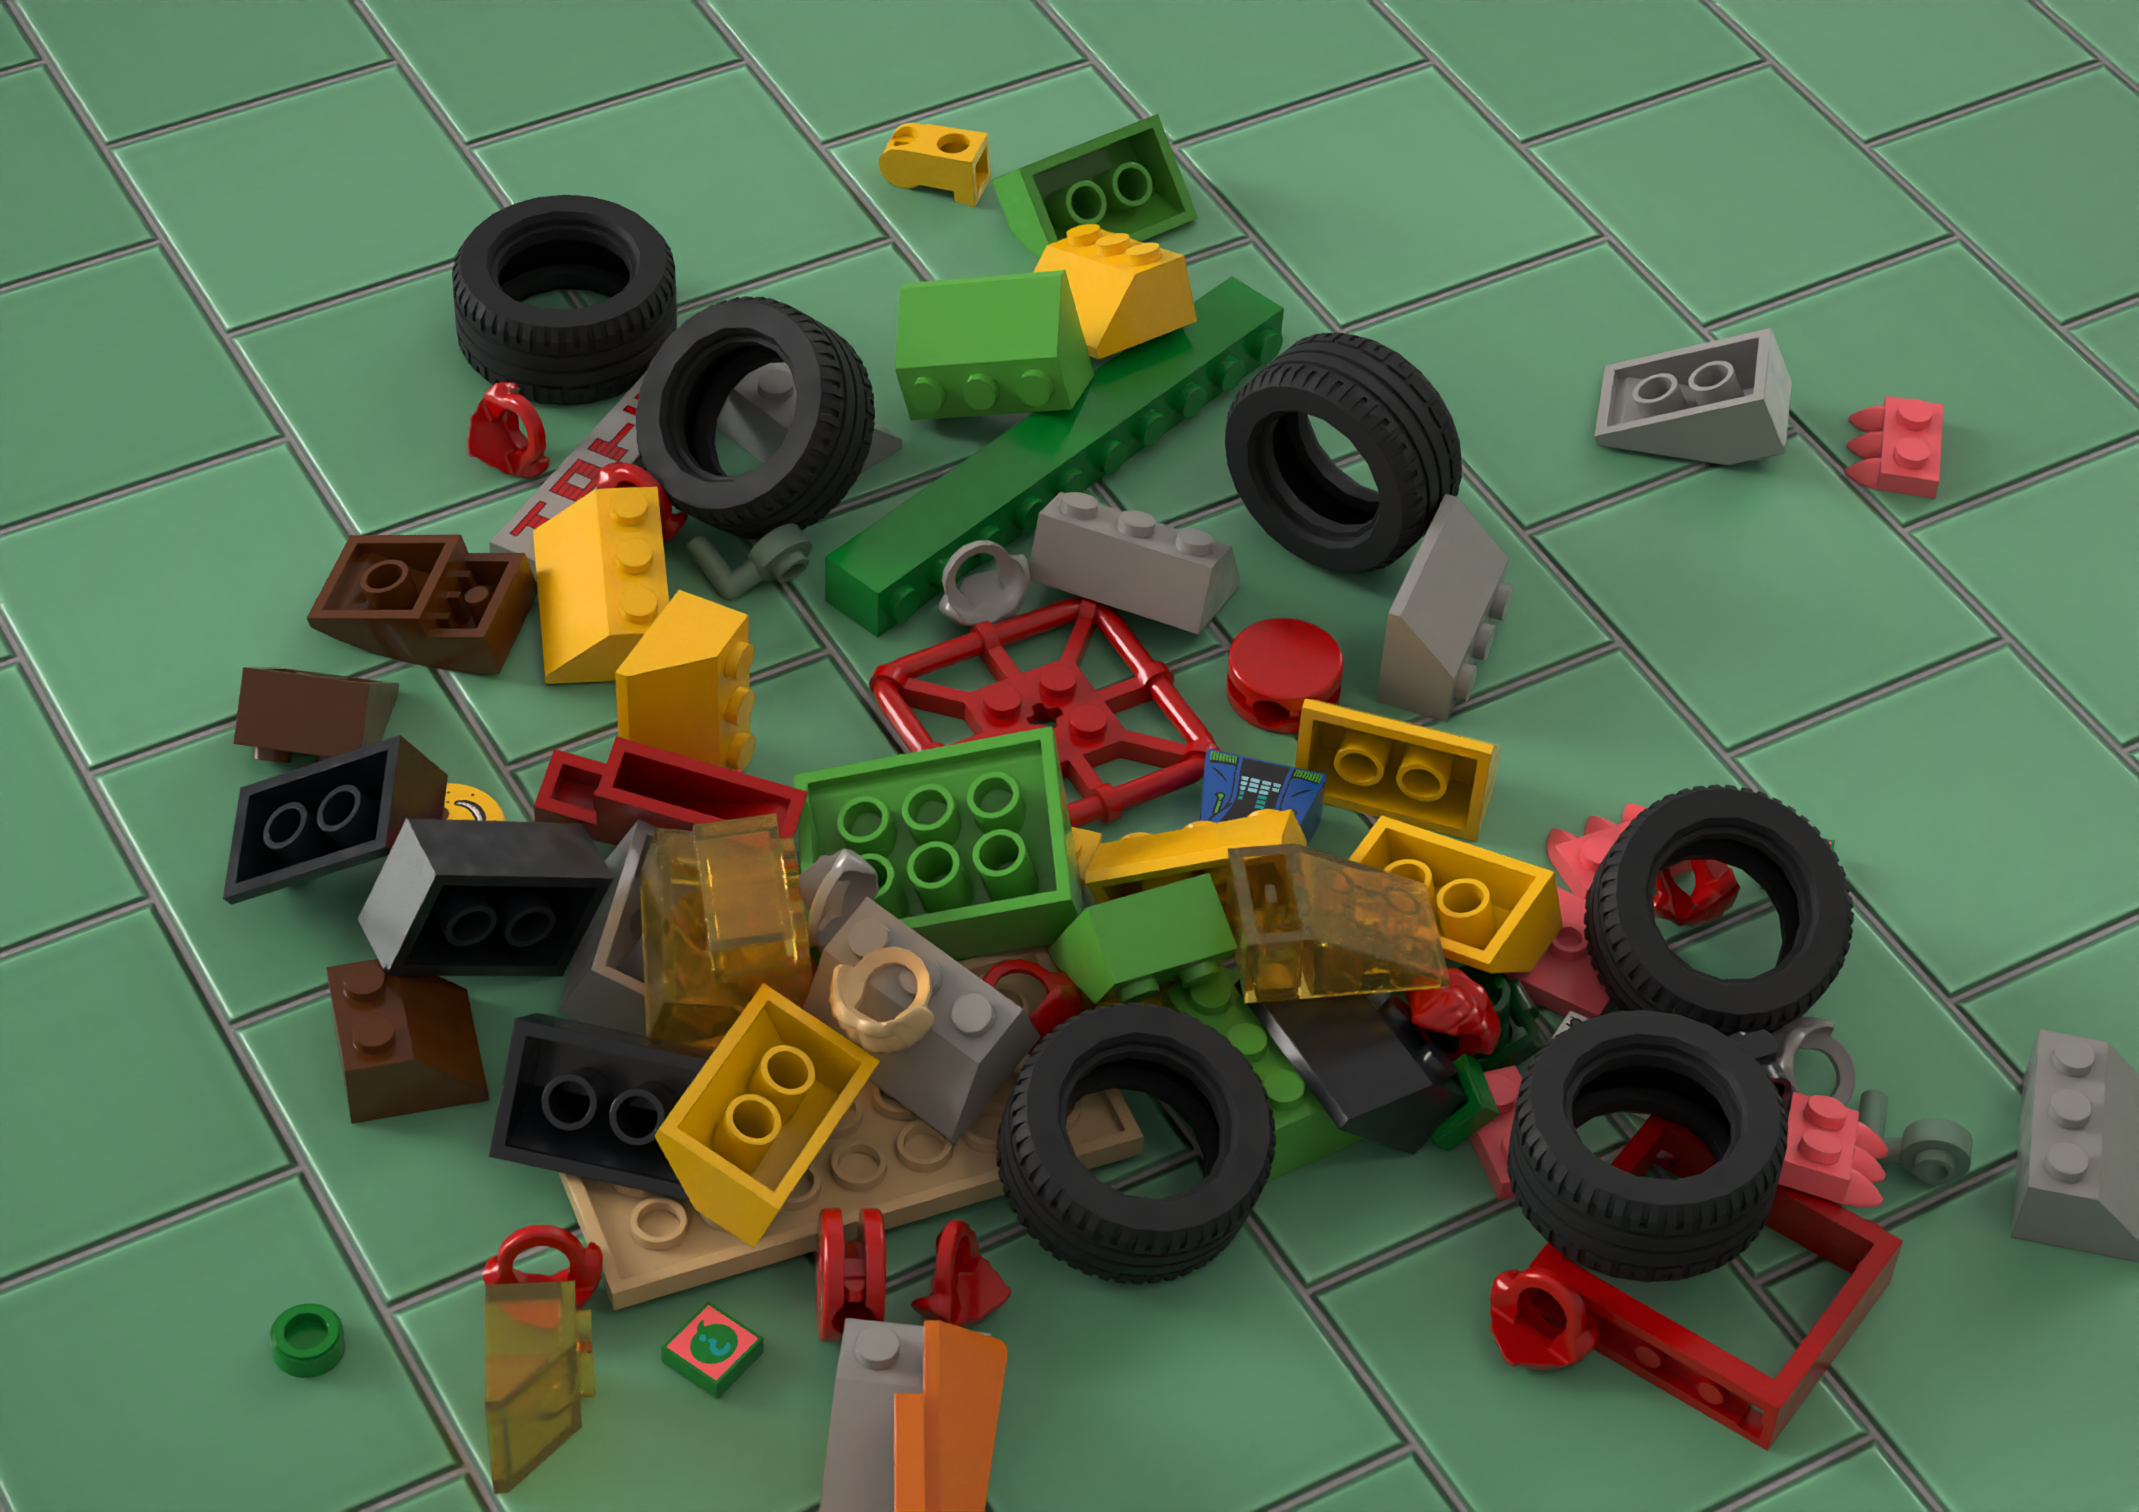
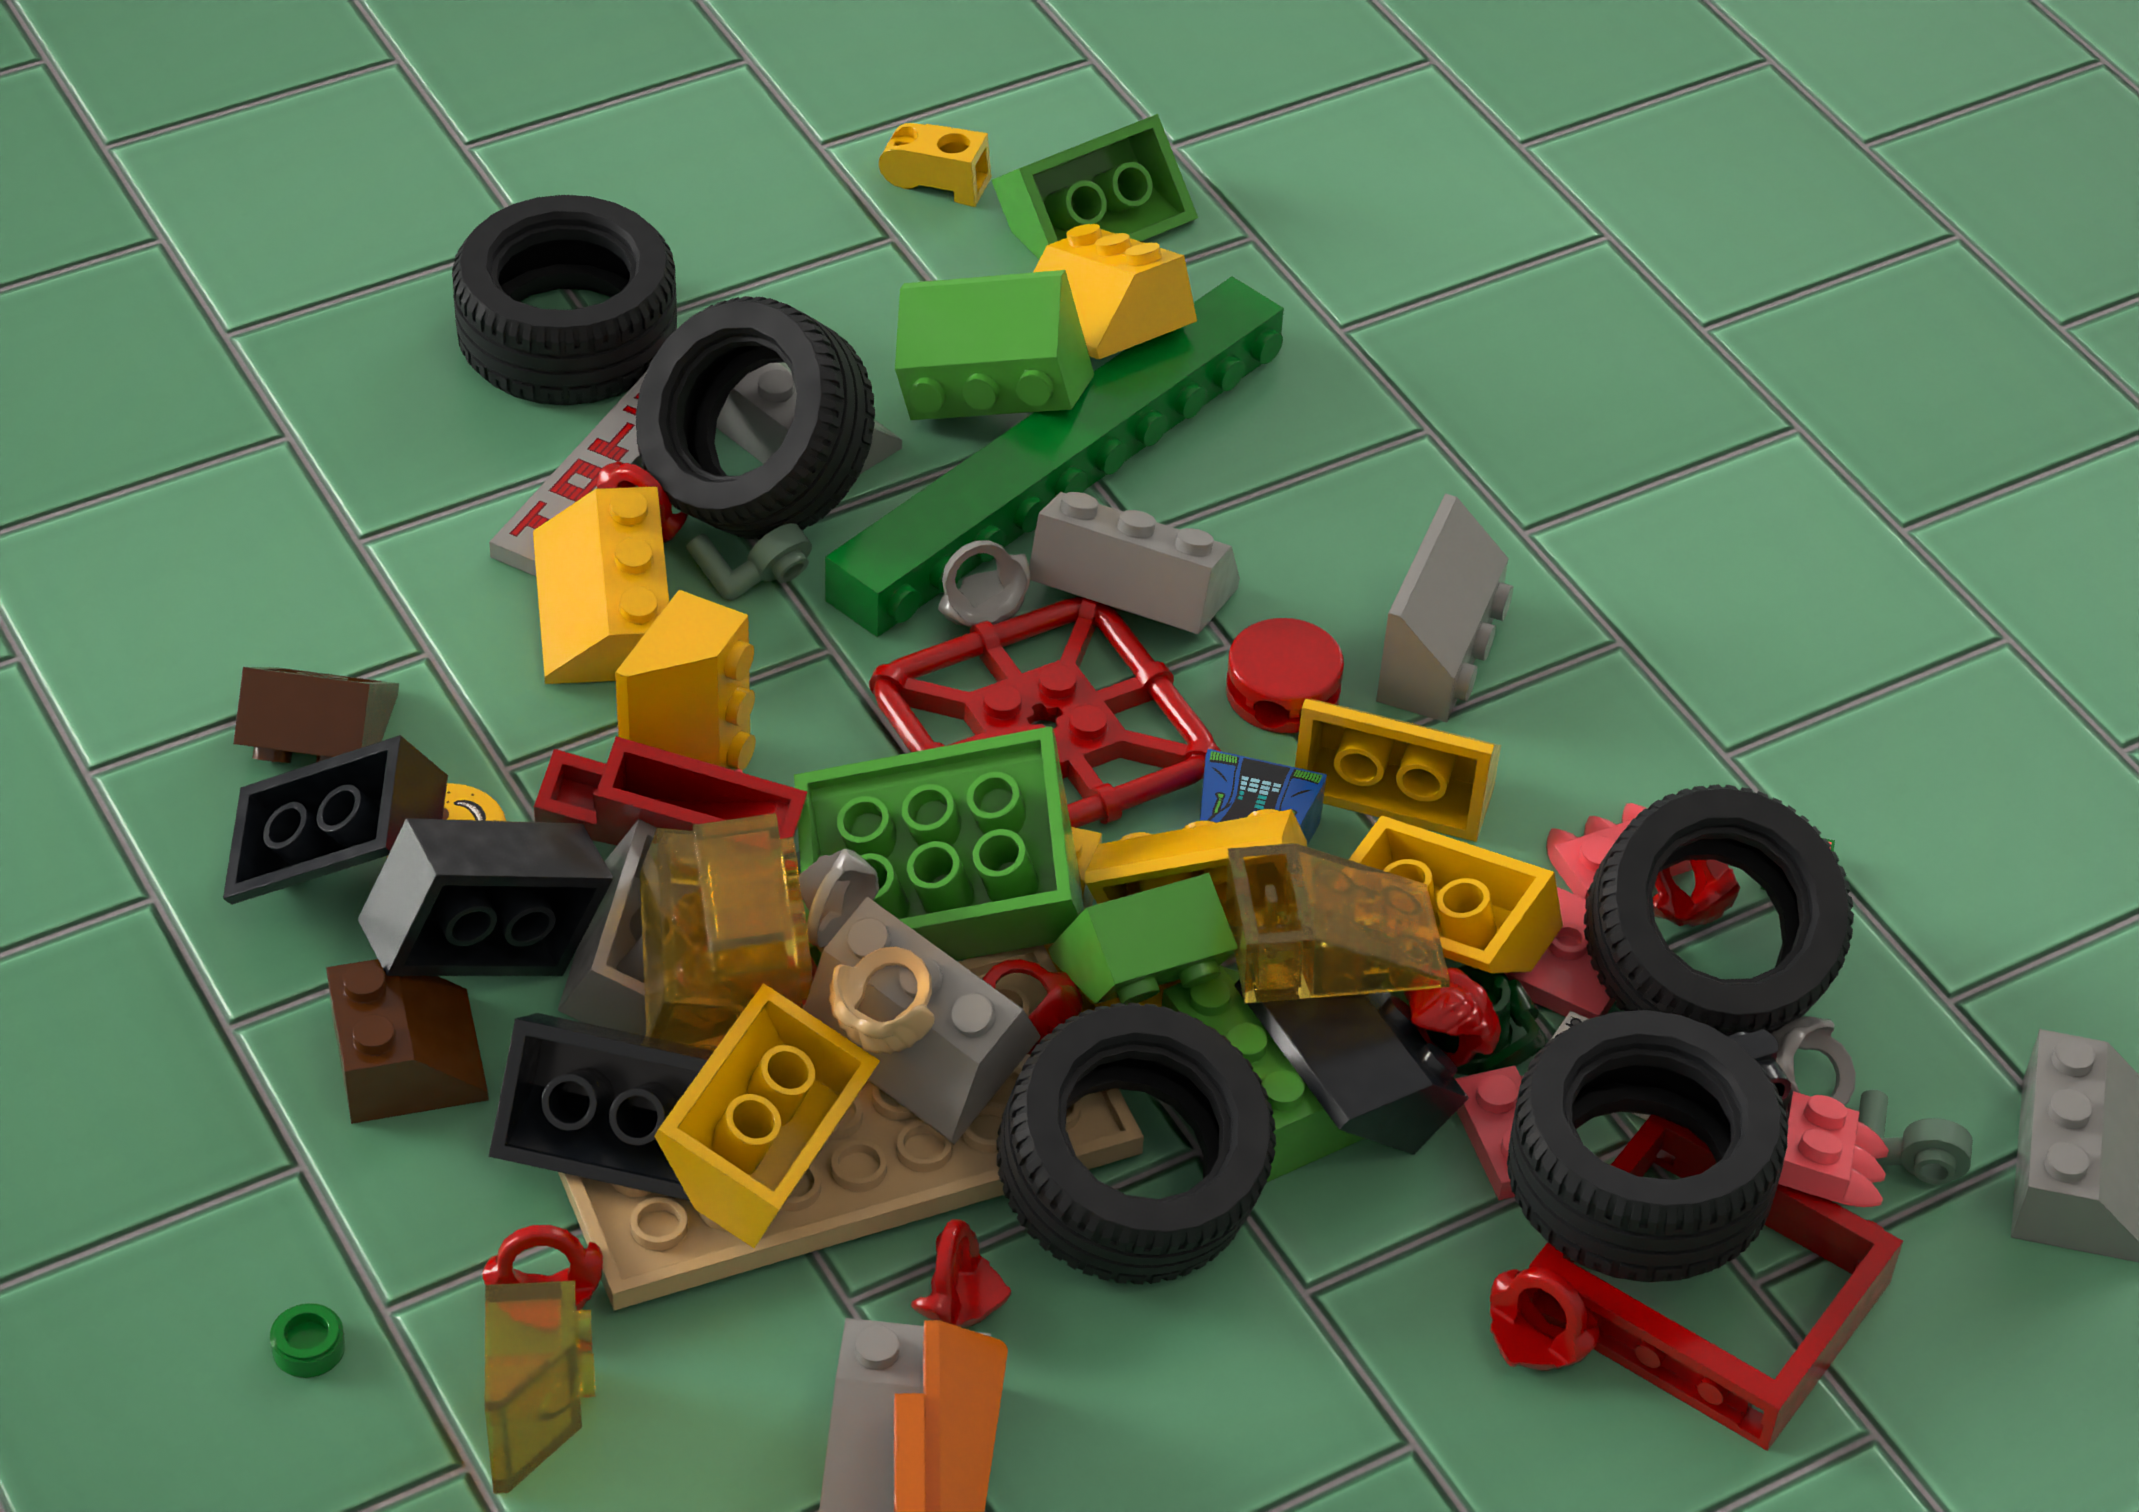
(426, 601): reddish brown slope -> none
(496, 434): red piece -> none
(712, 1350): green tile -> none
(849, 1273): red head -> none
(1388, 417): black tyre -> none
(1474, 1113): green tile -> none
(1700, 401): light grey slope -> none
(1898, 446): coral plate -> none

